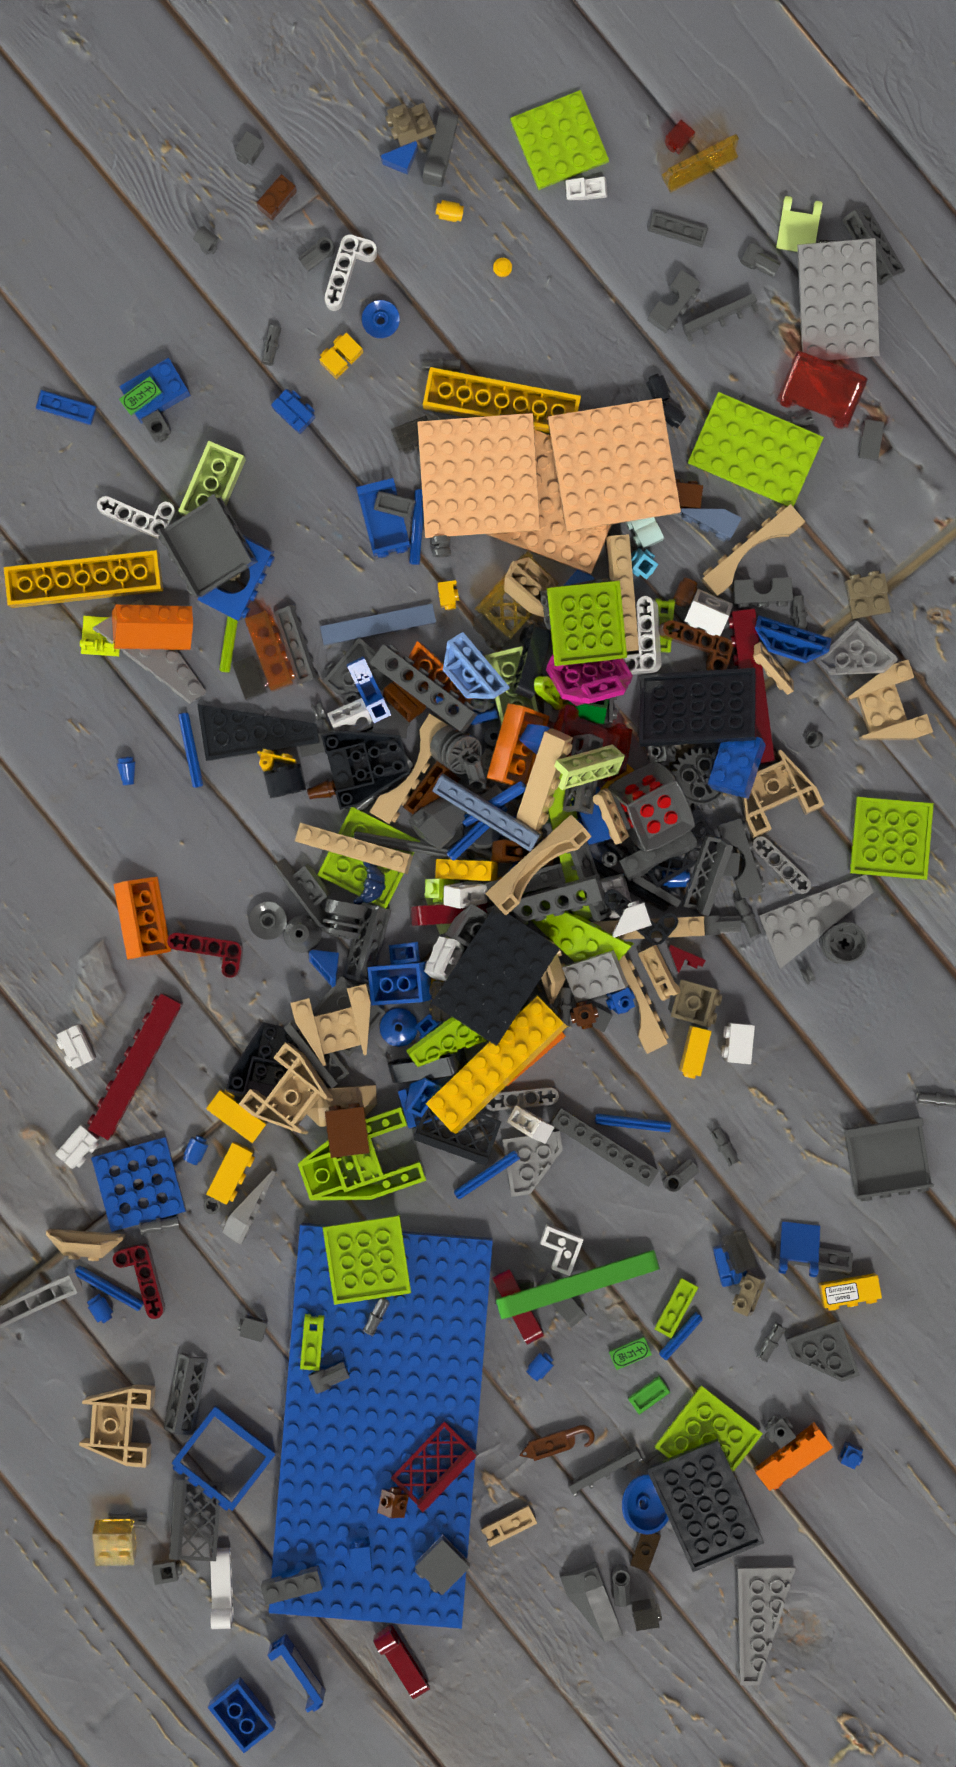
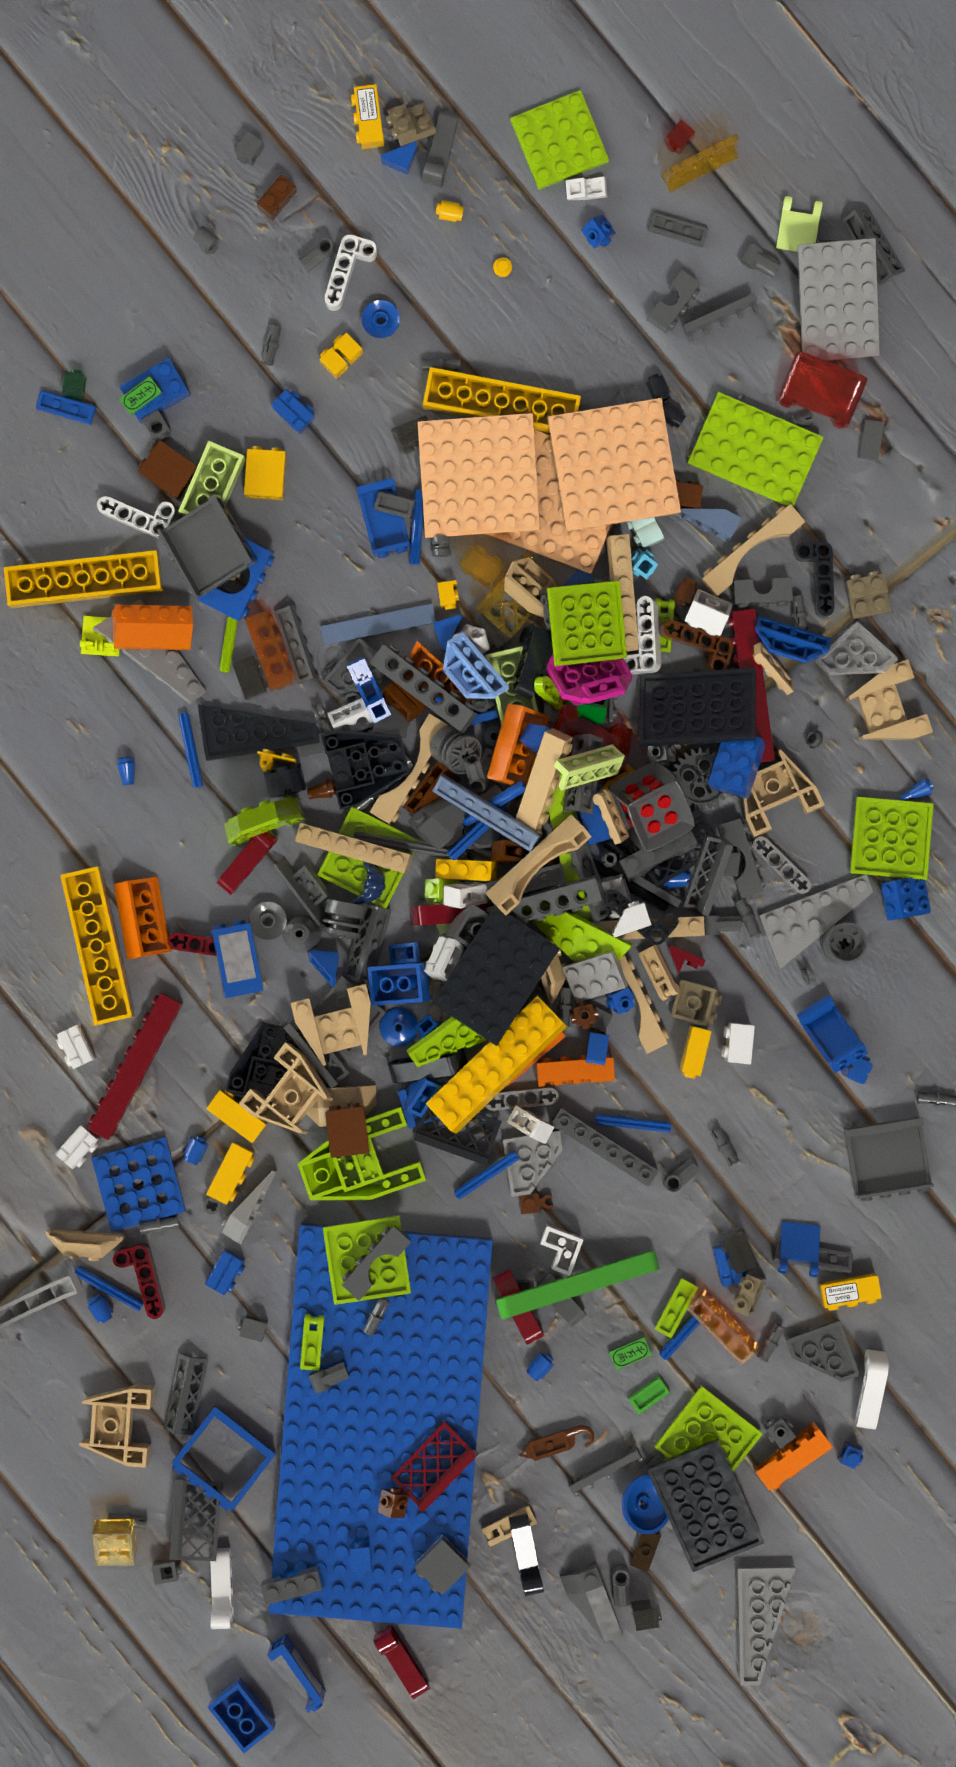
(74, 385): none -> clear green brick
(97, 945): none -> yellow brick
(167, 470): none -> reddish brown brick
(225, 1271): none -> blue brick
(237, 959): none -> panel
(246, 861): none -> dark red beam
(263, 819): none -> lime wedge
(265, 473): none -> yellow brick
(367, 116): none -> yellow brick
(392, 1243): none -> dark grey arch
(446, 629): none -> blue slope
(476, 636): none -> white piece
(481, 566): none -> clear yellow brick
(526, 1555): none -> beam
(531, 1203): none -> reddish brown plate
(573, 1070): none -> orange wedge
(597, 1048): none -> blue slope
(598, 231): none -> blue brick
(723, 1327): none -> clear orange brick
(819, 579): none -> black beam
(831, 1034): none -> blue panel
(858, 1070): none -> blue brick
(872, 1390): none -> white beam
(905, 898): none -> blue bracket
(920, 789): none -> blue cone

